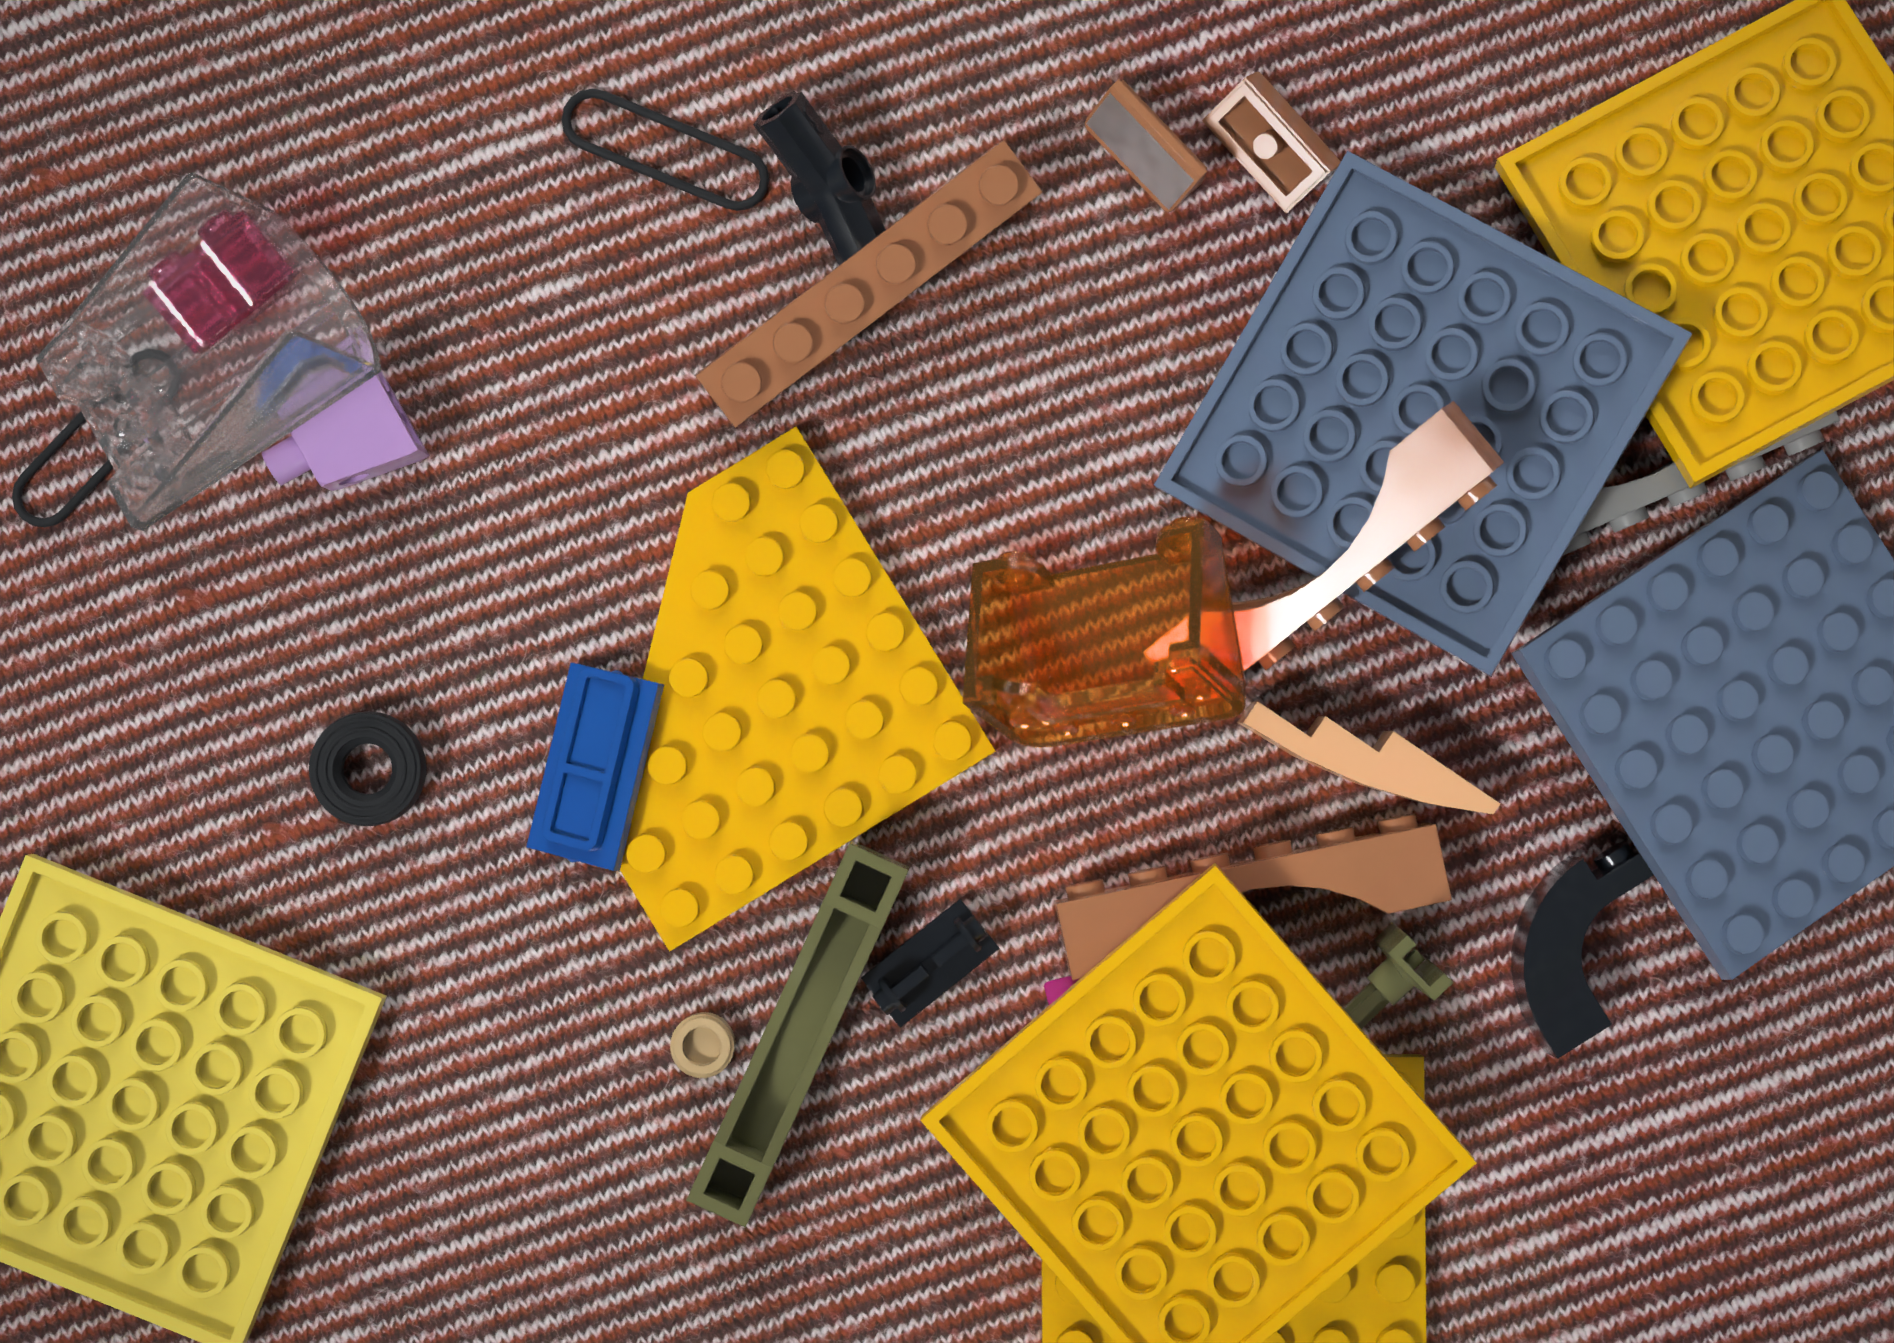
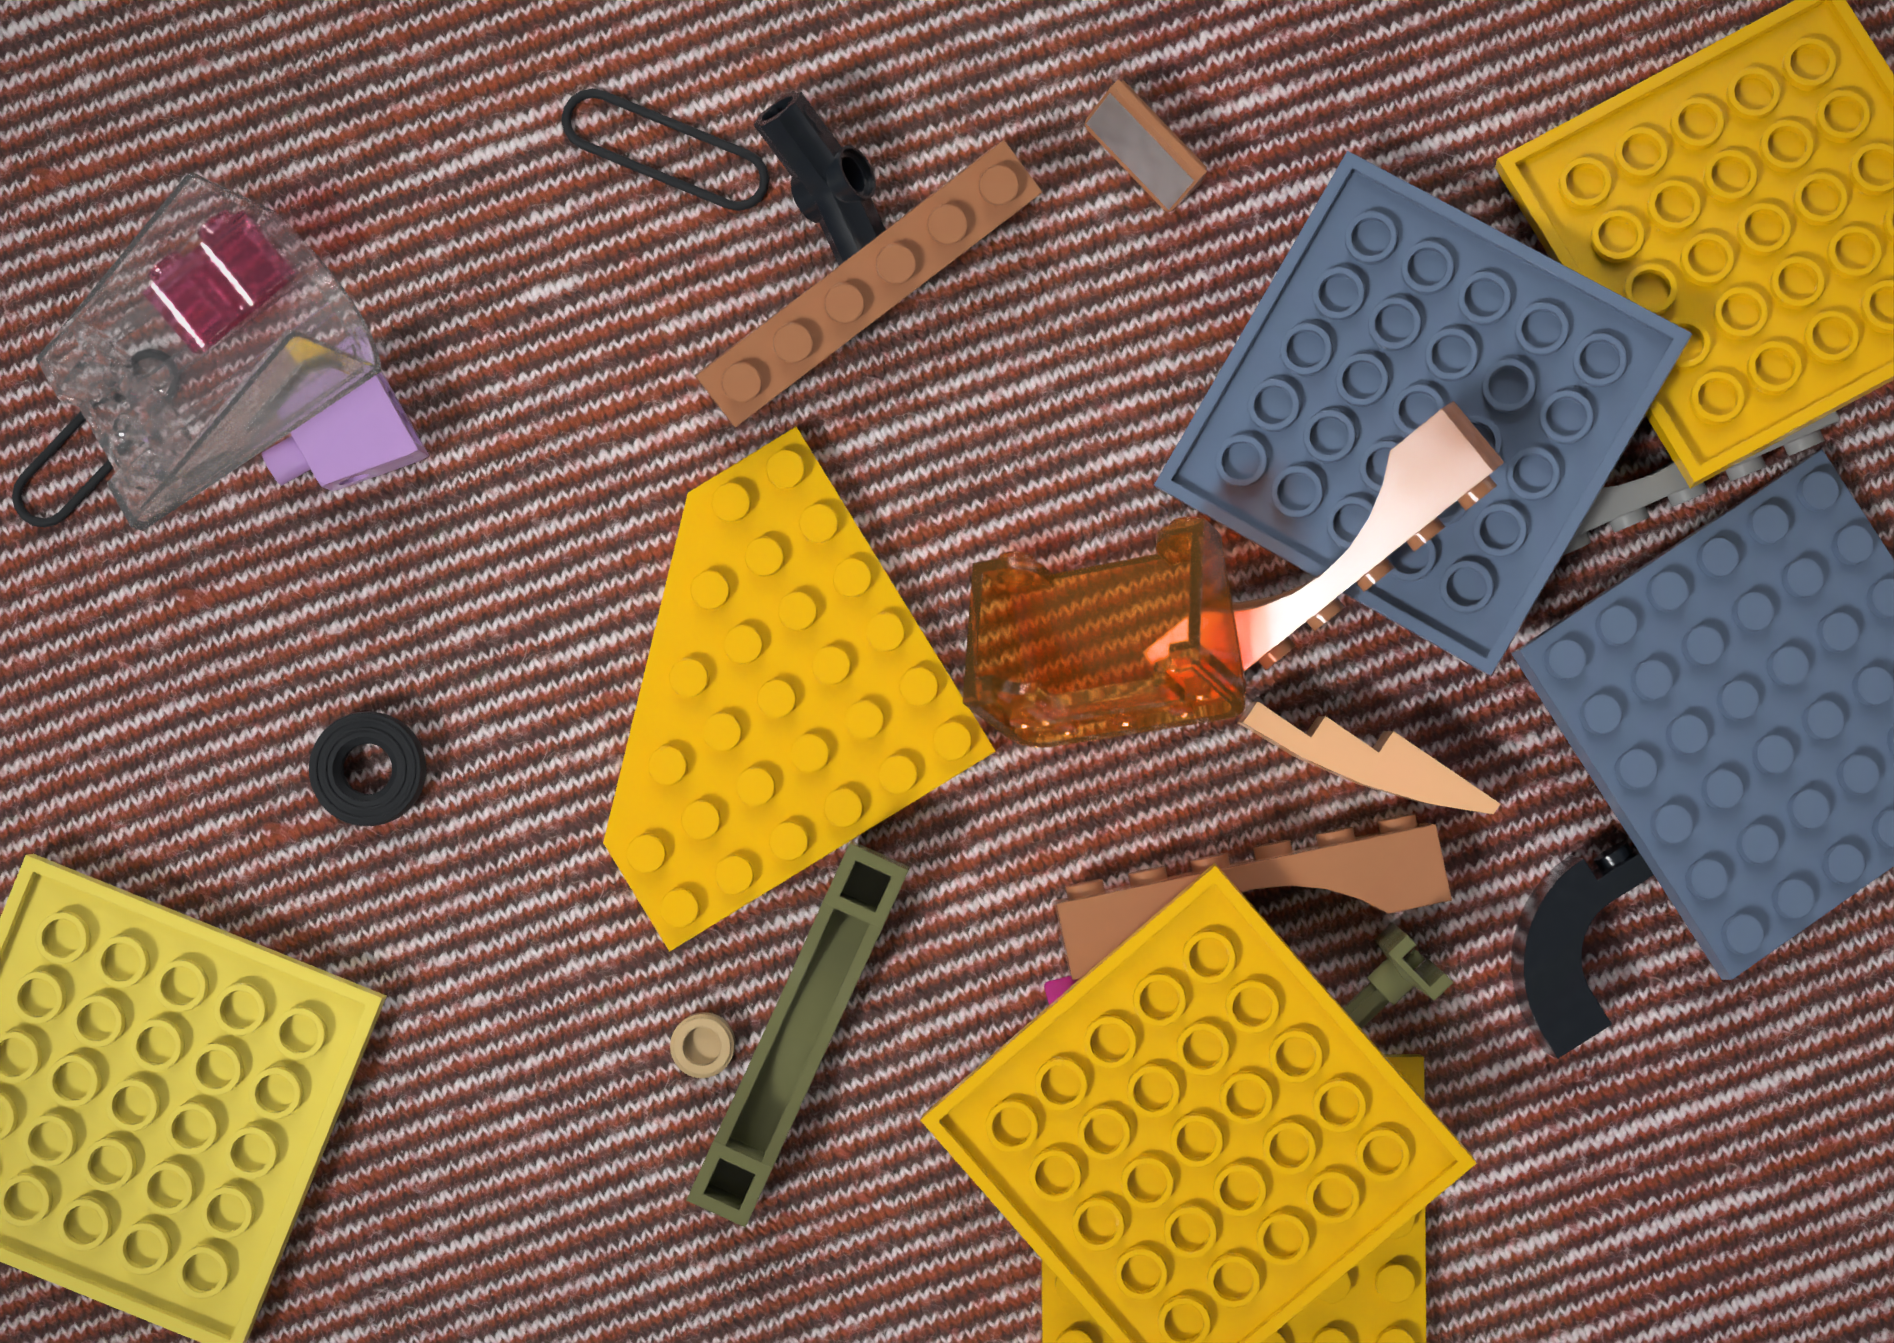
(595, 766): blue piece -> none
(929, 963): black hinge -> none
(1271, 141): nougat slope -> none

